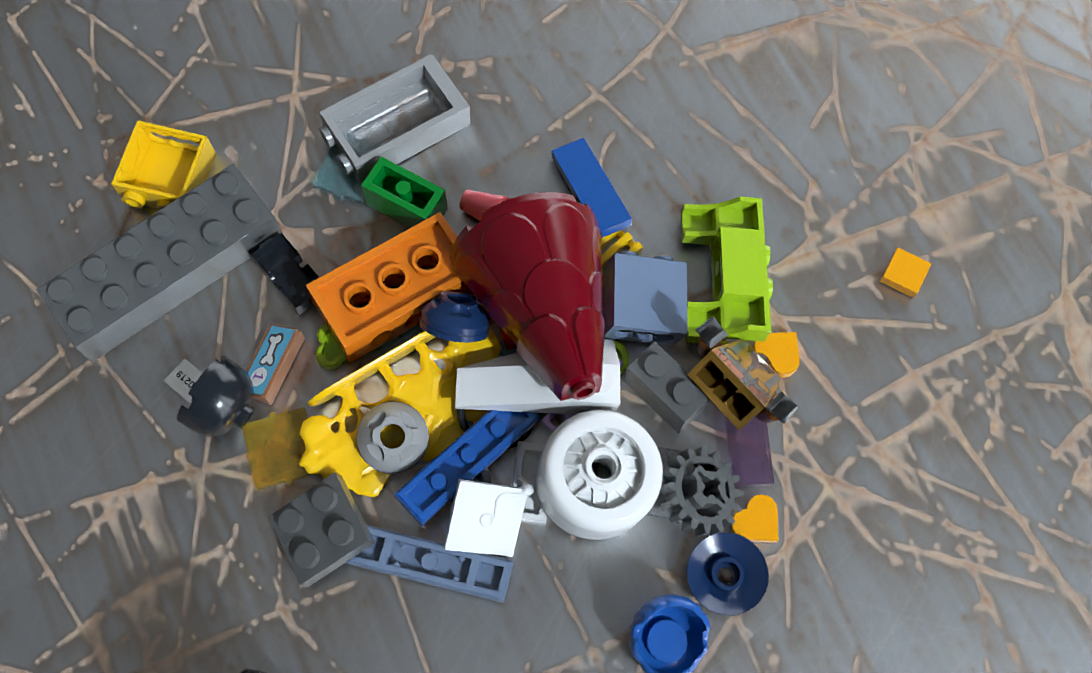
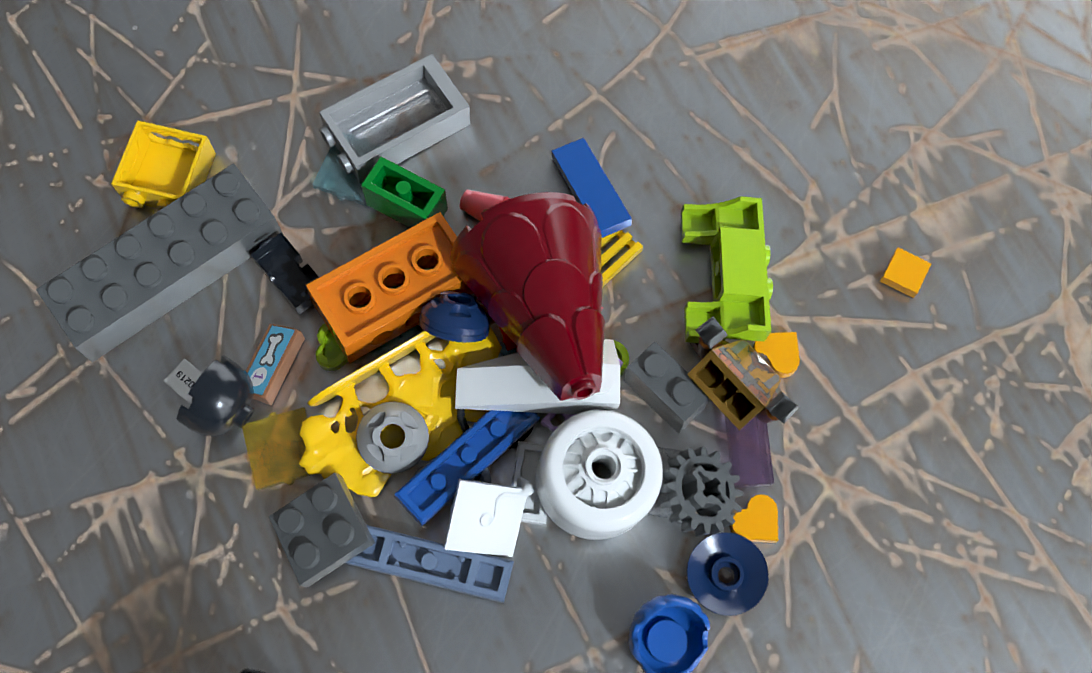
(644, 297): sand blue piece -> none

